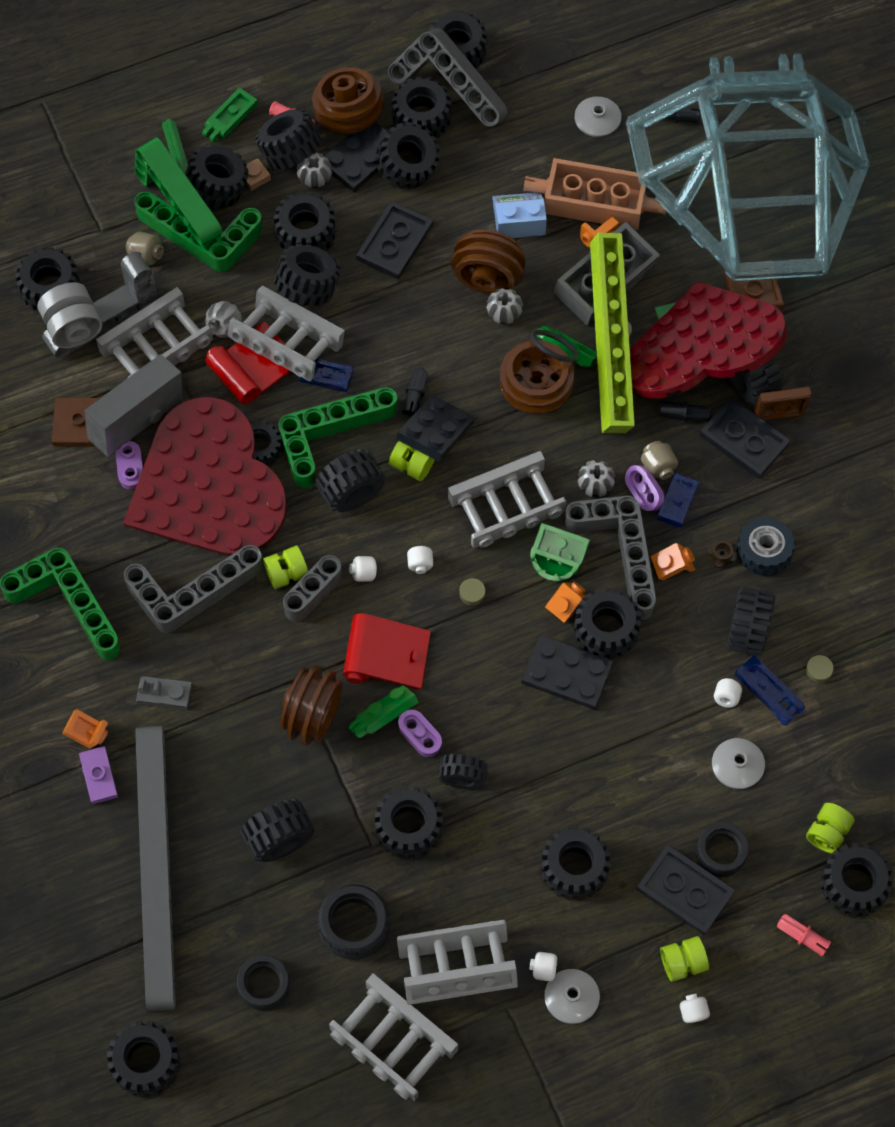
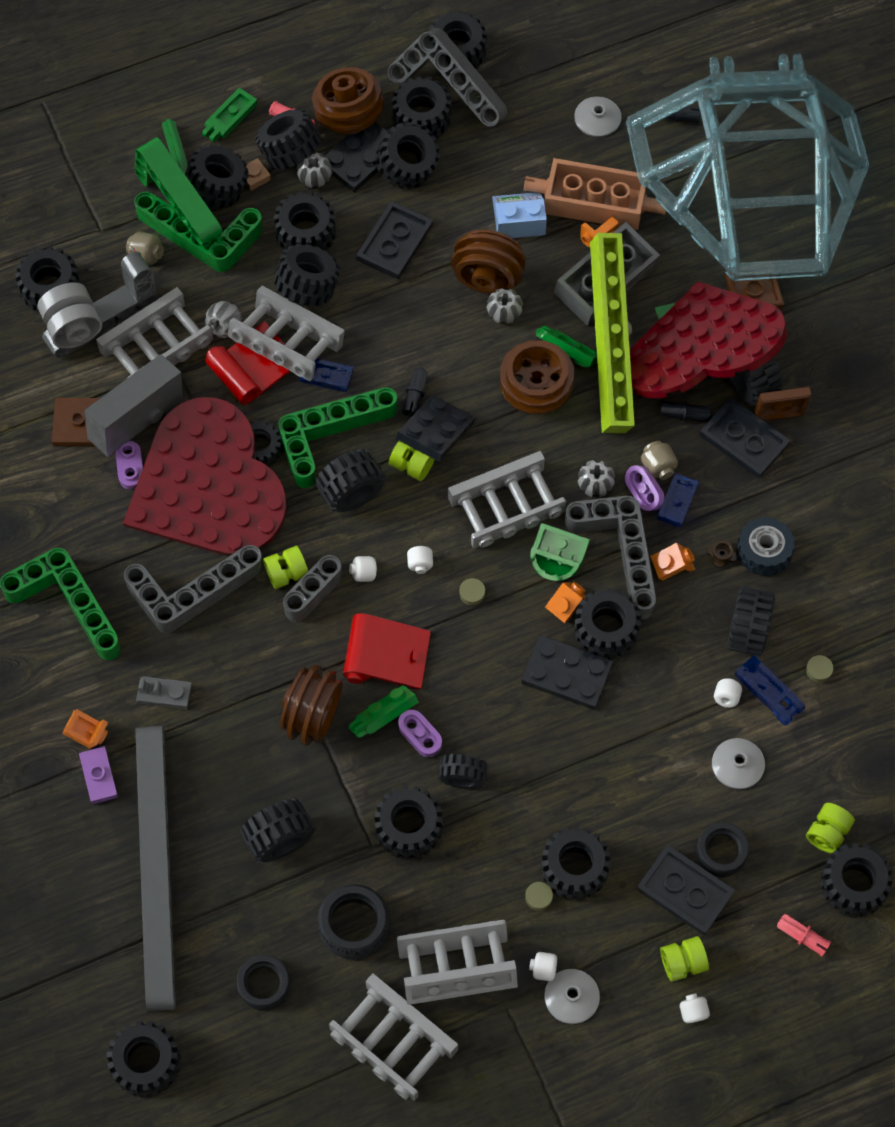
(538, 896): none -> olive tile
(558, 338): black tyre -> none

